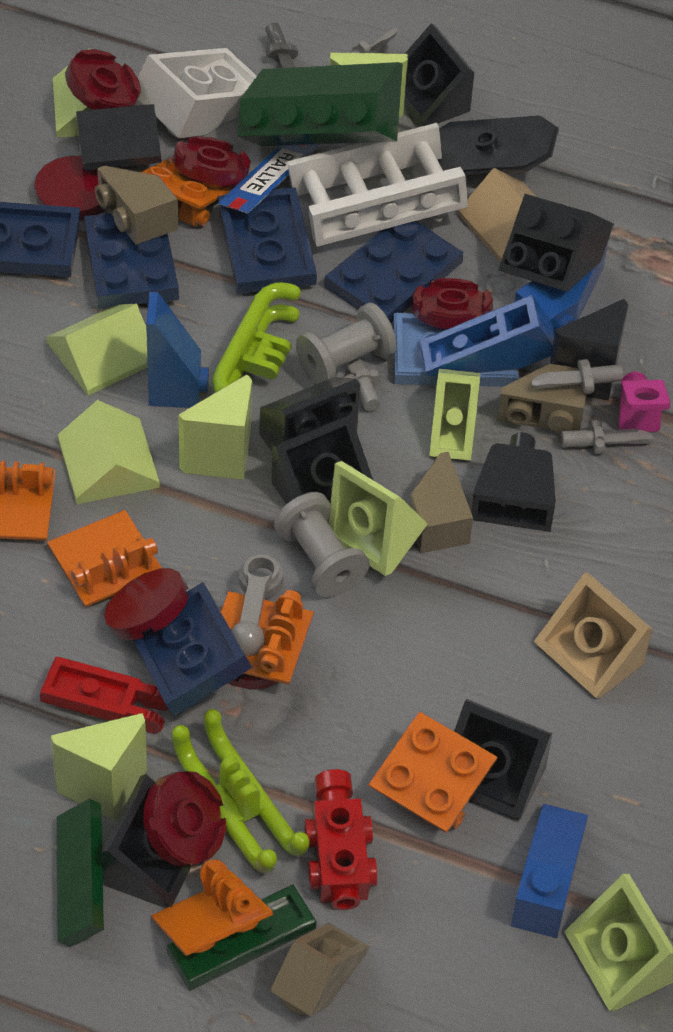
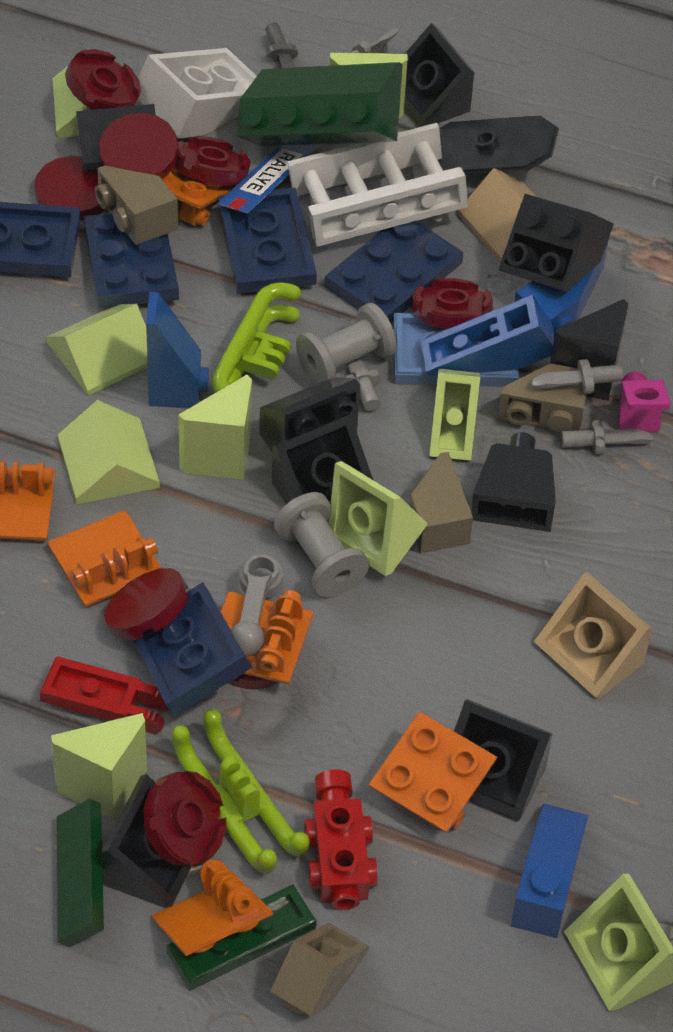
(140, 144): none -> dark red tile

